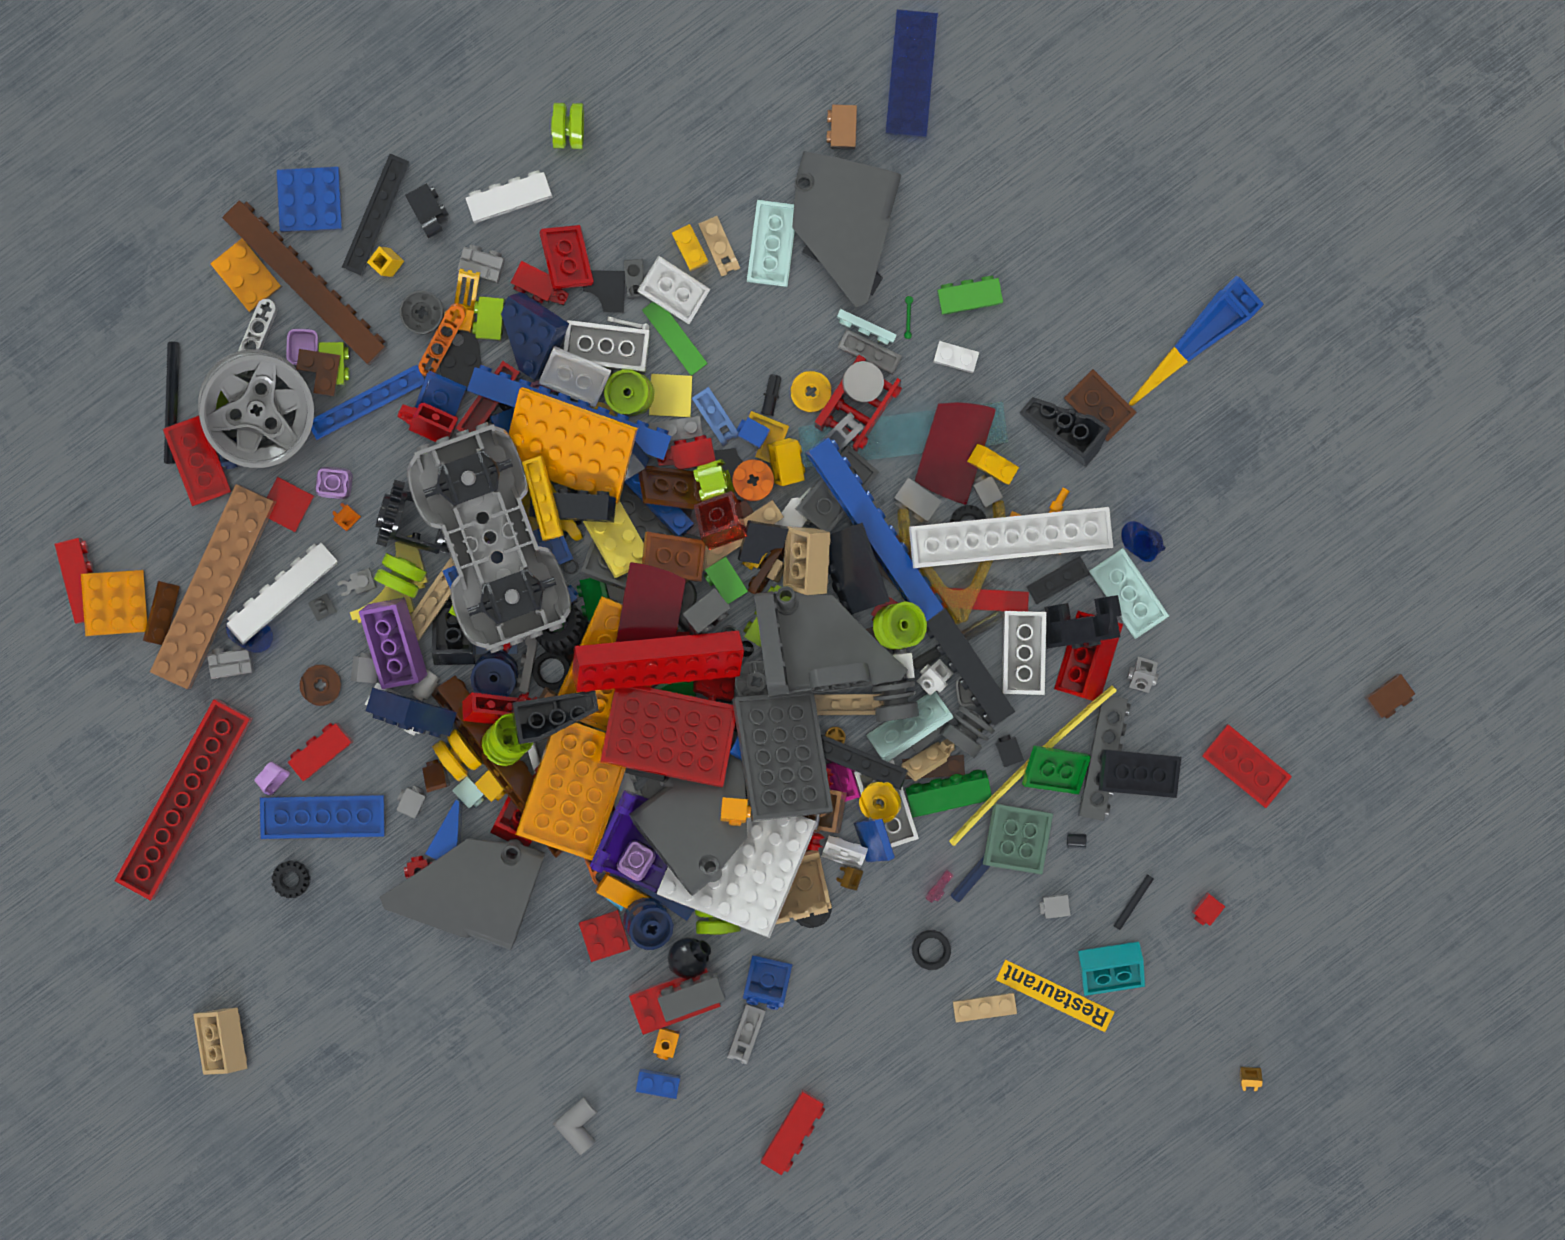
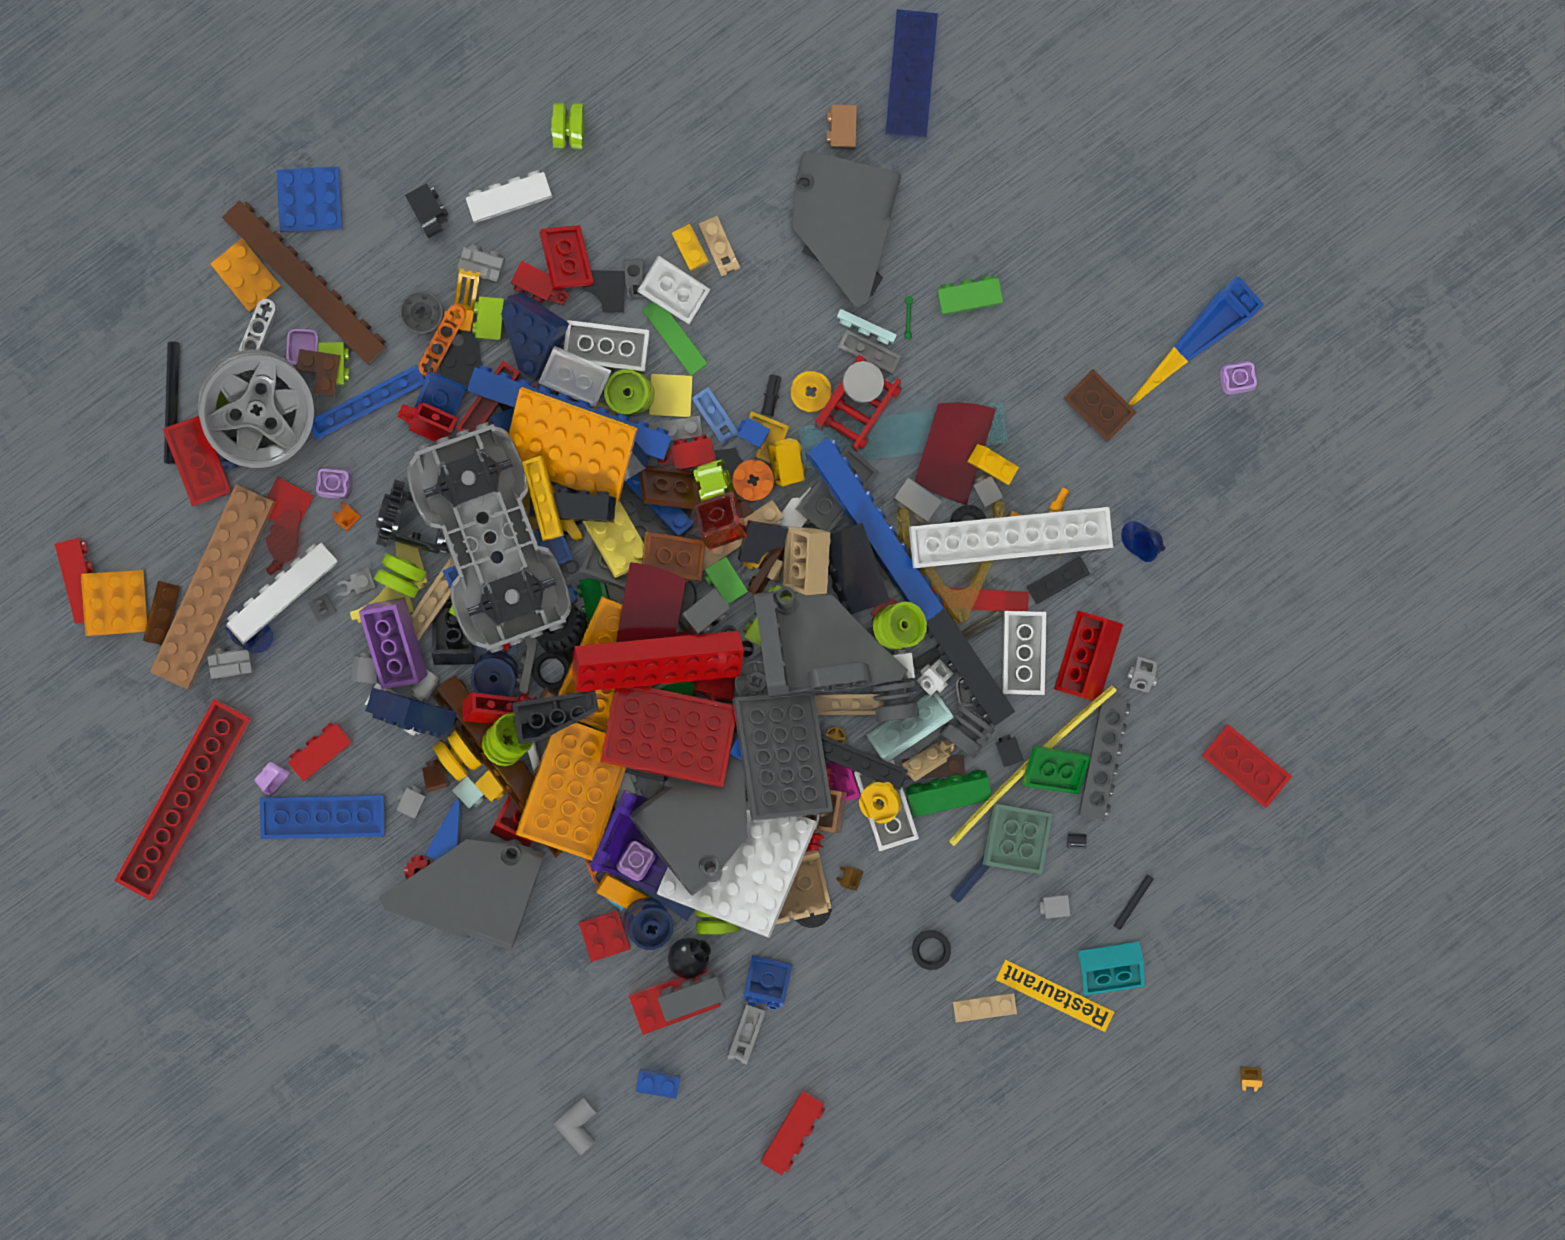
(220, 1041): tan slope -> none
(281, 888): black tyre -> none
(283, 540): none -> clear red animal
(330, 691): reddish brown plate -> none
(375, 214): black plate -> none
(385, 261): yellow brick -> none
(645, 326): white hinge -> none
(666, 1043): light orange brick -> none
(735, 811): light orange brick -> none
(771, 244): light aqua tile -> none
(841, 434): light grey plate -> none
(844, 852): white plate -> none
(874, 837): blue tile -> none
(936, 891): clear pink plate -> none
(956, 357): white brick -> none
(1072, 431): black wedge -> none
(1090, 629): black bracket -> none
(1137, 601): light aqua tile -> none
(1139, 773): black plate -> none
(1208, 910): red brick -> none
(1238, 377): none -> lavender piece
(1390, 696): reddish brown brick -> none

